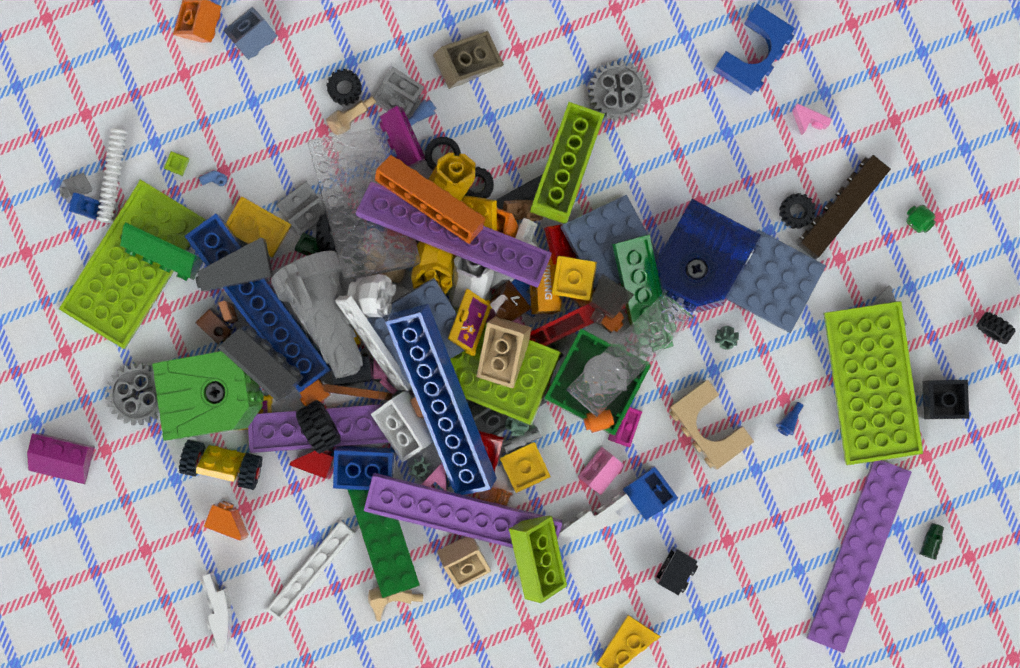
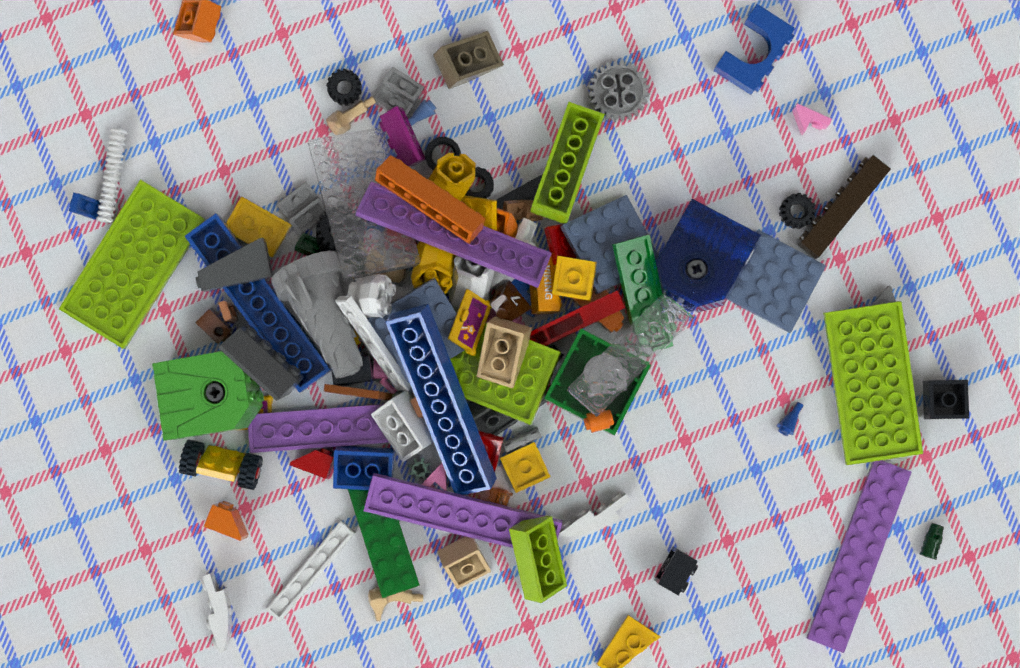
(59, 457): magenta slope -> none
(75, 184): light grey bracket -> none
(131, 379): light grey gear -> none
(160, 251): green slope -> none
(176, 163): lime tile -> none
(215, 177): medium blue arm -> none
(250, 33): sand blue slope -> none
(313, 393): orange brick -> none
(318, 426): black tyre -> none
(516, 427): sand green gear -> none
(601, 470): bright pink panel -> none
(608, 299): clear smoke torso -> none
(627, 428): dark pink slope -> none
(650, 493): blue slope -> none
(716, 452): tan arch -> none
(727, 337): sand green gear -> none
(920, 218): green head -> none
(996, 328): black tyre -> none

